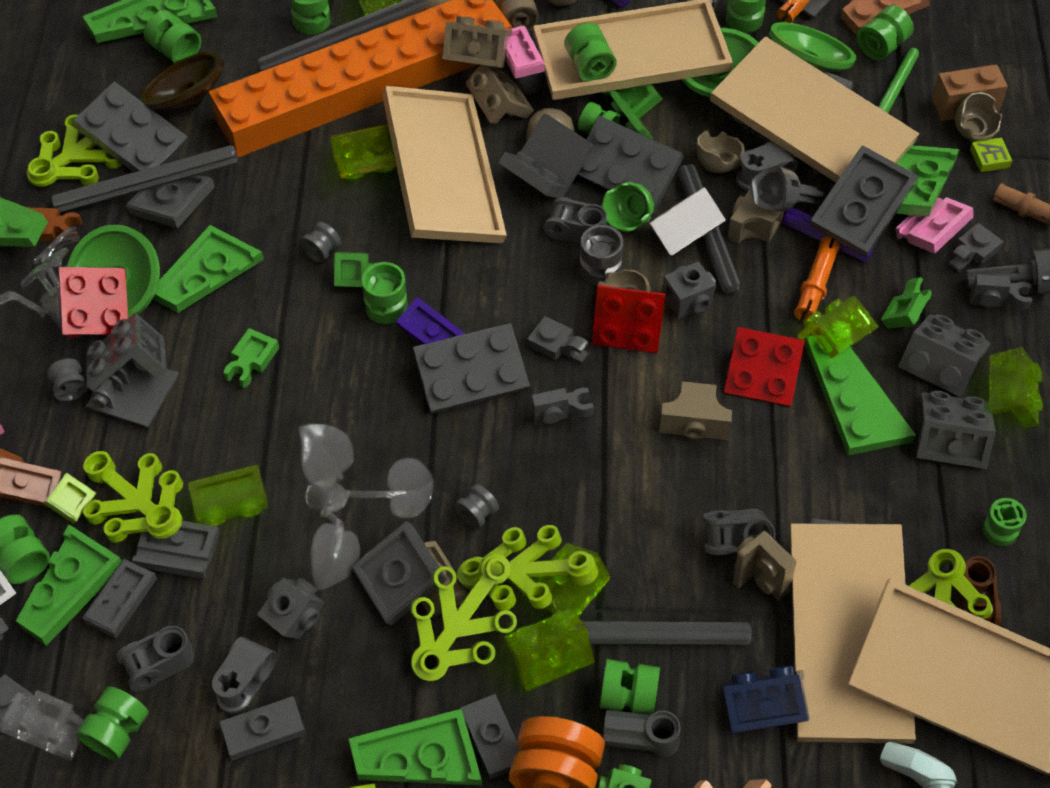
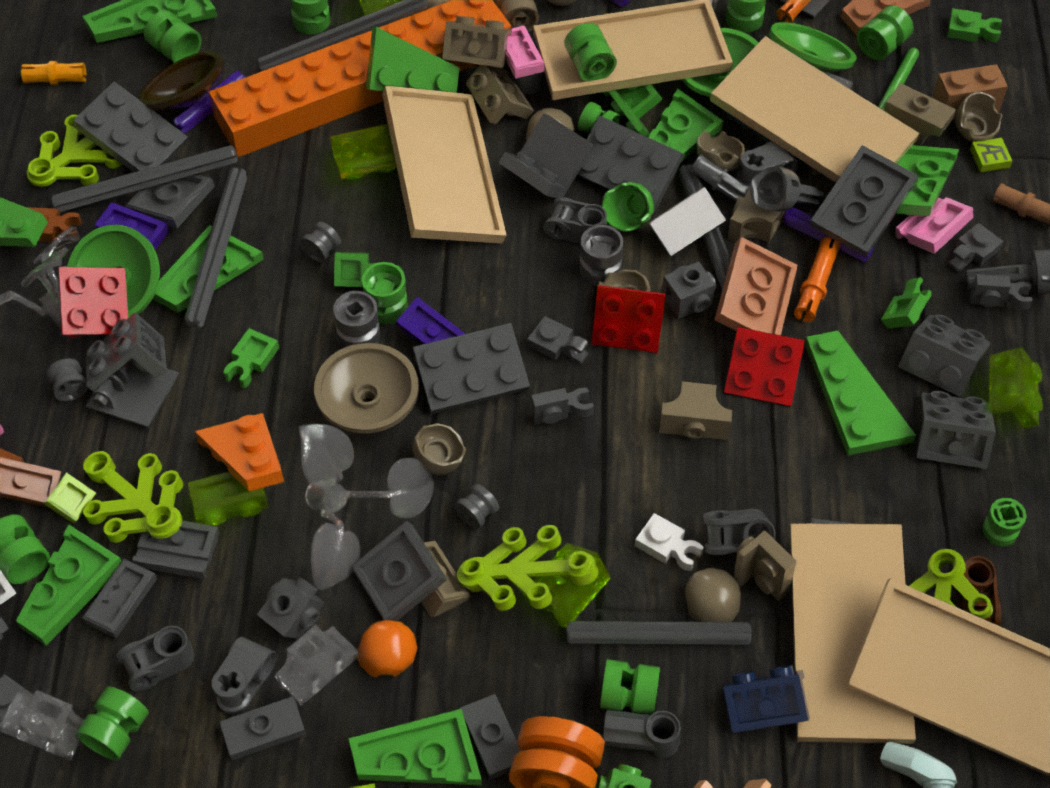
(53, 73): none -> light orange pin
(150, 227): none -> dark purple plate
(201, 109): none -> dark purple axle
(215, 248): none -> dark grey axle
(245, 450): none -> orange wing
(315, 662): none -> clear brick
(356, 319): none -> flat silver wheel
(362, 374): none -> dark tan dish
(387, 648): none -> orange hair
(406, 65): none -> bright green wing
(438, 448): none -> dark tan hair
(458, 622): lime plant -> none
(550, 648): clear neon green bracket -> none
(665, 540): none -> white plate
(683, 123): none -> bright green wing
(712, 596): none -> dark tan hair
(718, 178): none -> dark grey axle
(756, 289): none -> nougat plate
(840, 326): clear neon green bracket -> none
(919, 112): none -> dark tan brick
(969, 25): none -> bright green plate

